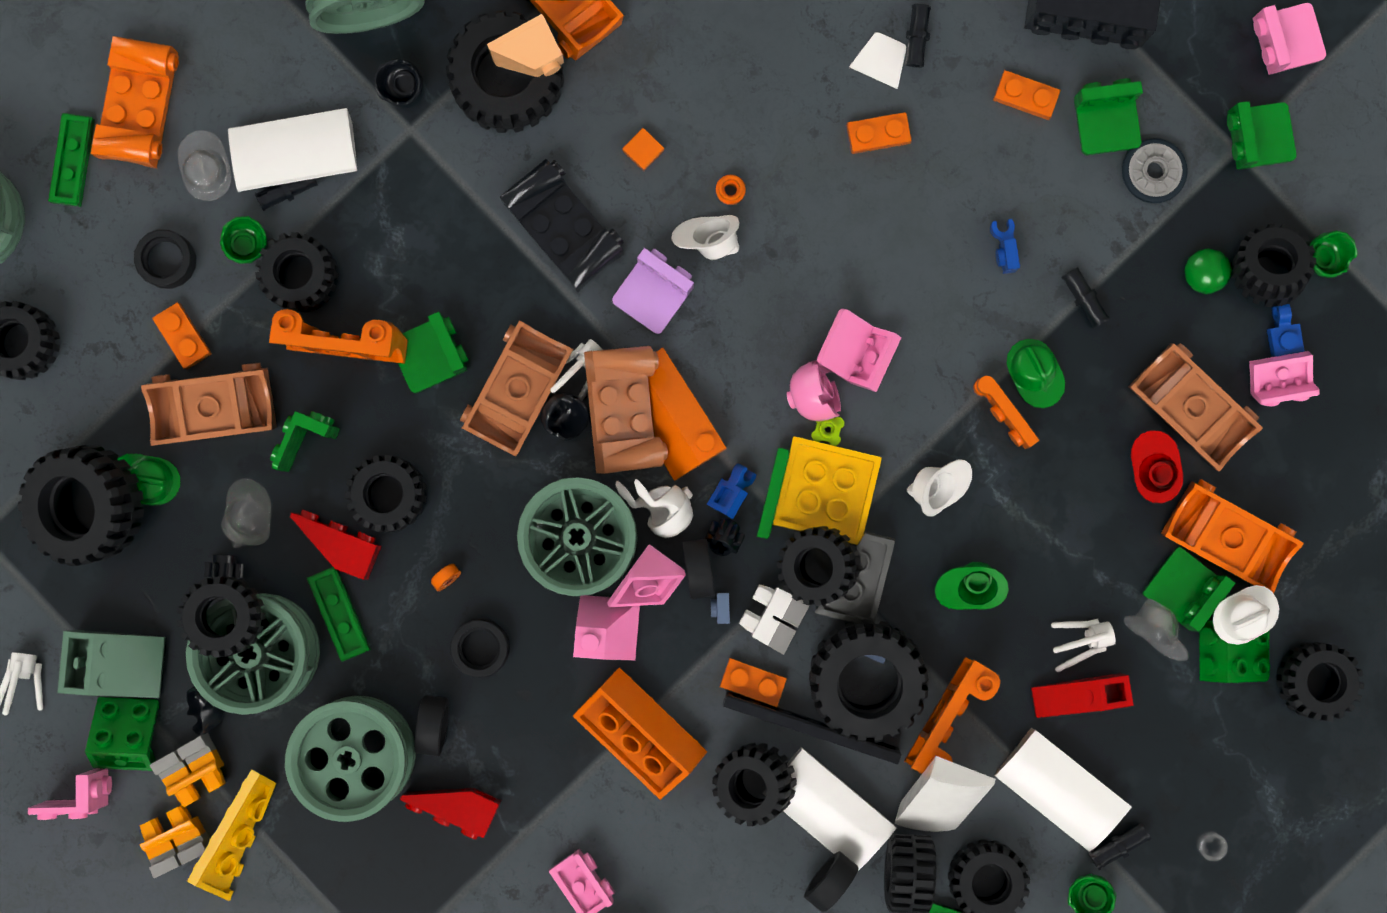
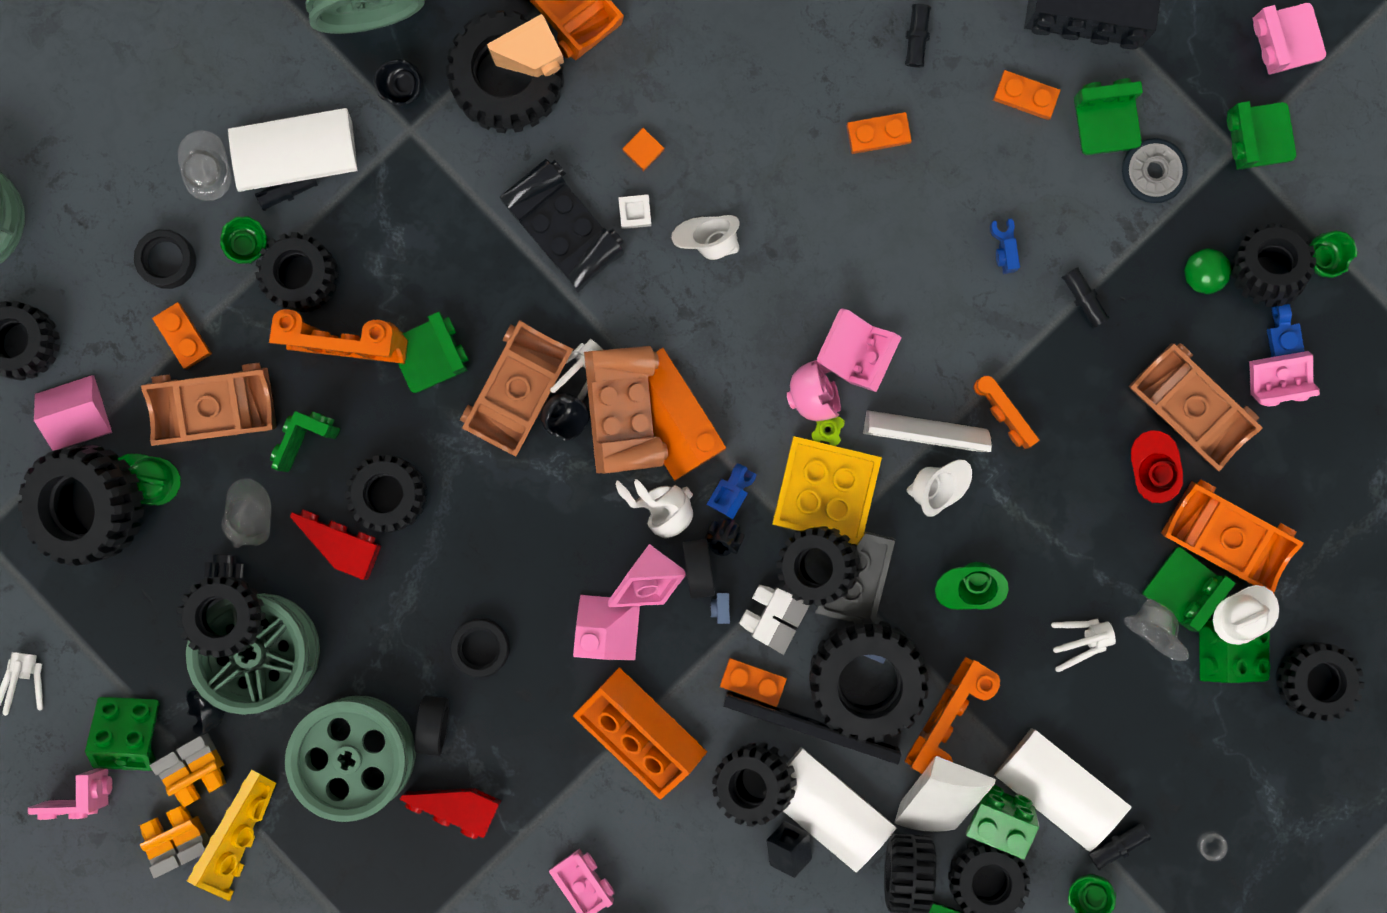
(71, 160): green tile -> none
(71, 413): none -> bright pink slope
(111, 664): sand green slope -> none
(135, 102): orange piece -> none
(338, 614): green tile -> none
(445, 577): orange tile -> none
(548, 565): sand green wheel -> none
(634, 211): none -> white plate
(653, 291): lavender bracket -> none
(732, 180): orange plate -> none
(773, 493): green tile -> none
(789, 849): none -> black panel
(831, 882): black tyre -> none
(881, 59): white sticker -> none
(927, 431): none -> white slope
(1004, 822): none -> bracket
(1036, 373): green piece -> none
(1082, 695): red slope -> none

